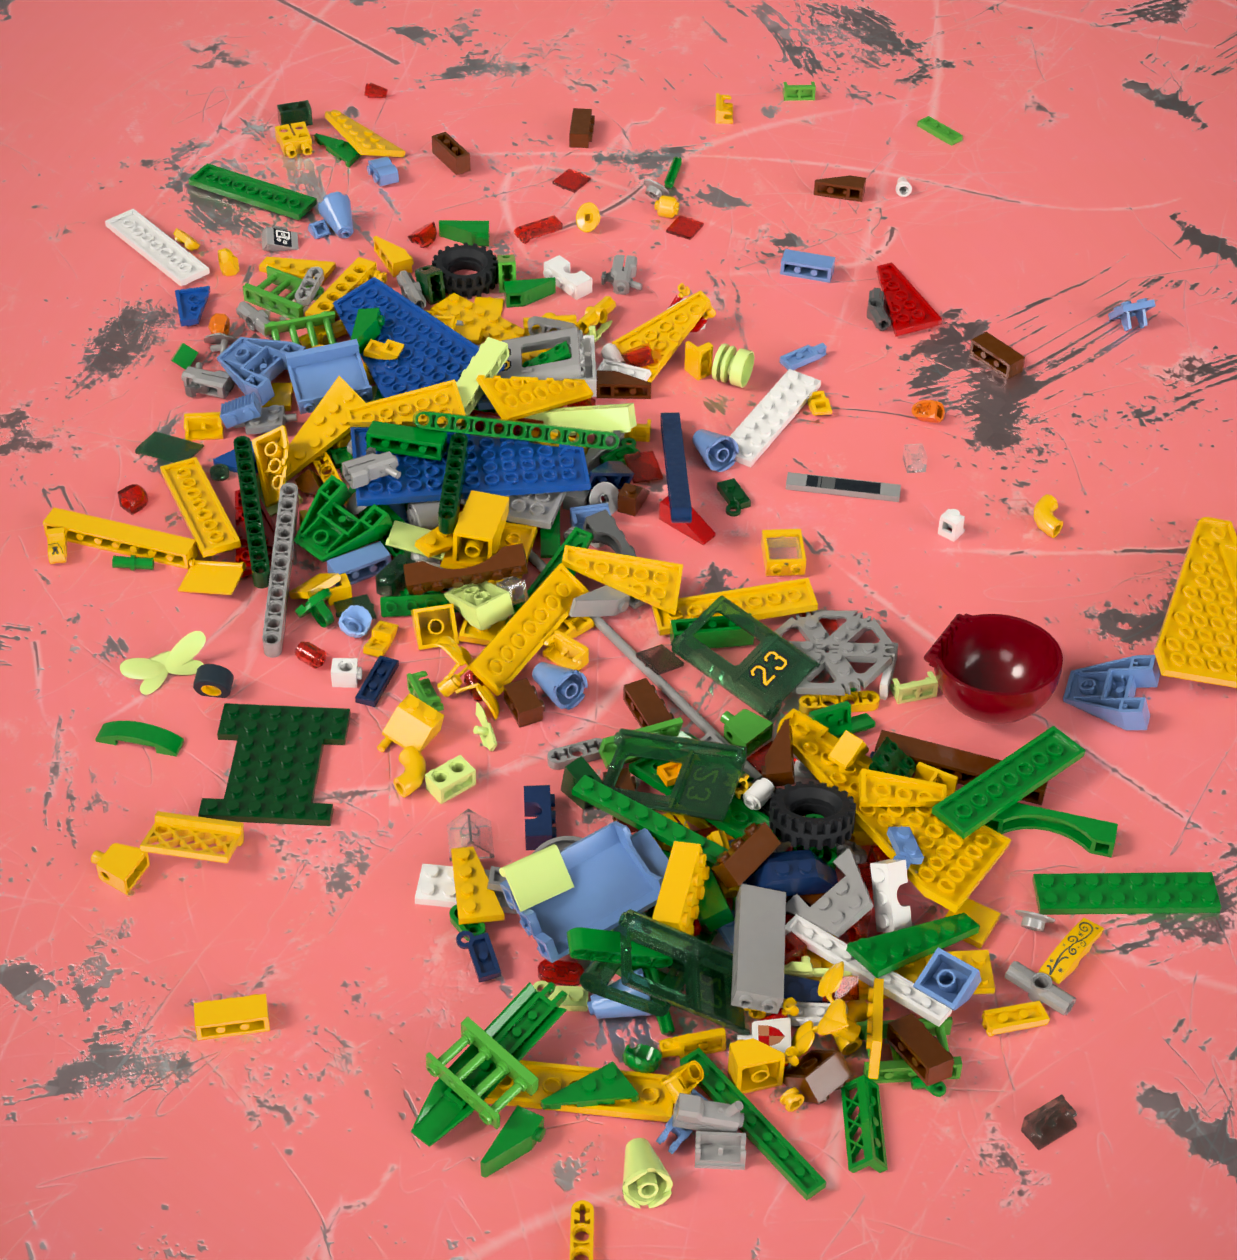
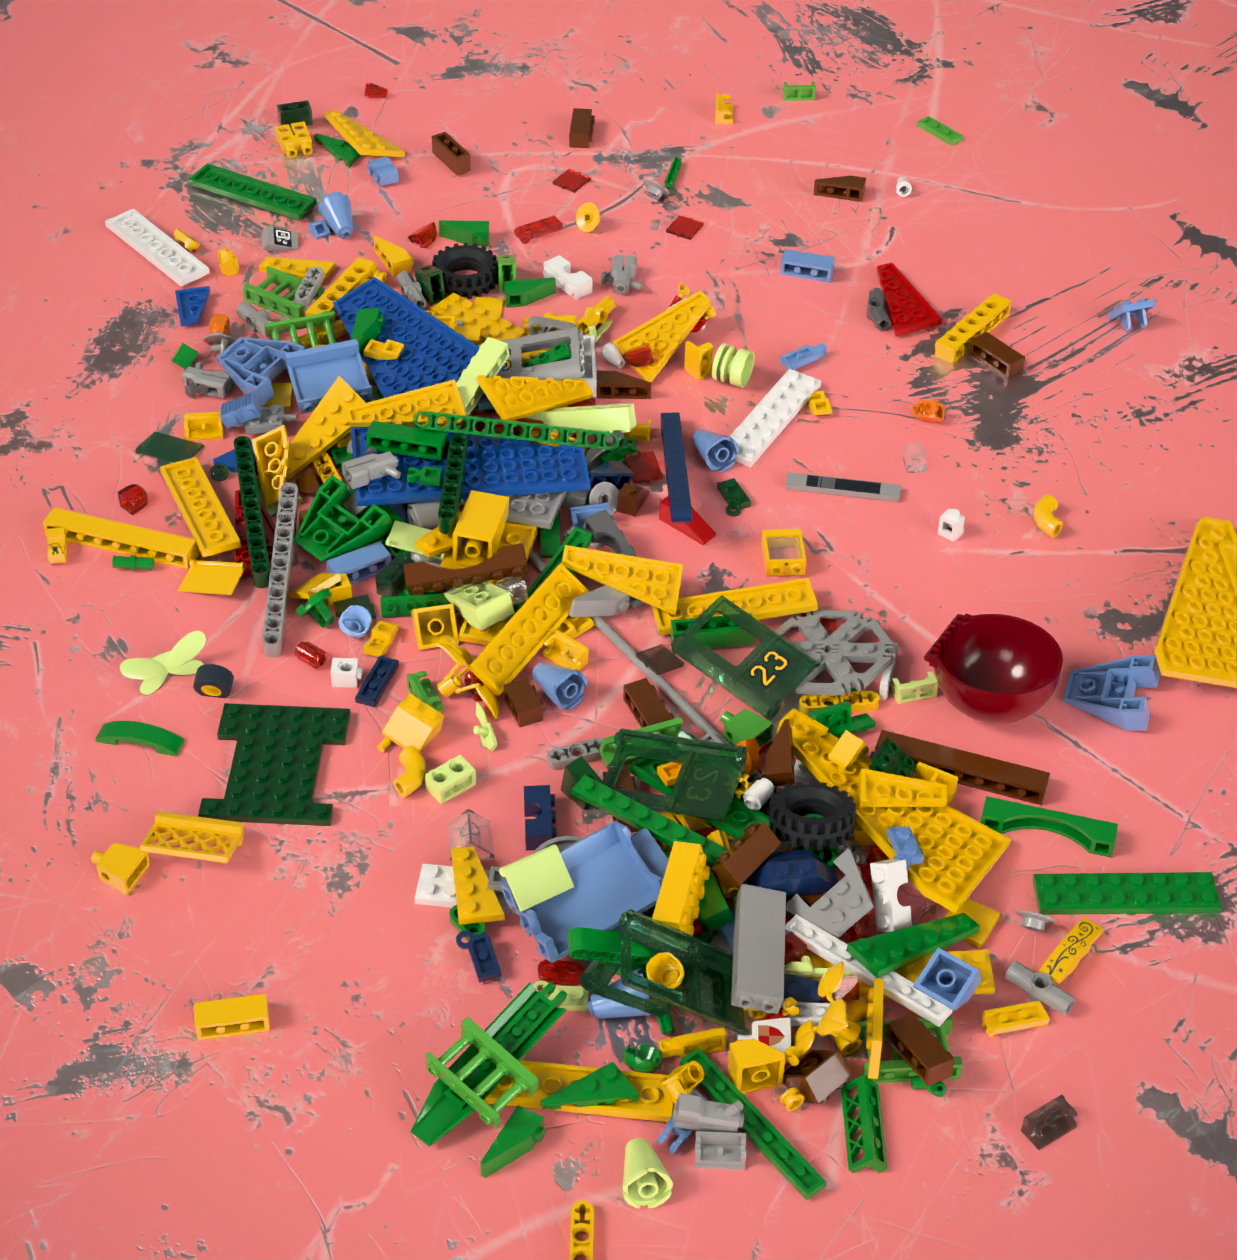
(427, 476): none -> green plate
(608, 365): white tile -> none
(665, 970): none -> yellow hair
(667, 206): yellow head -> none
(753, 757): none -> orange rock
(981, 319): none -> yellow brick
(1008, 782): green plate -> none

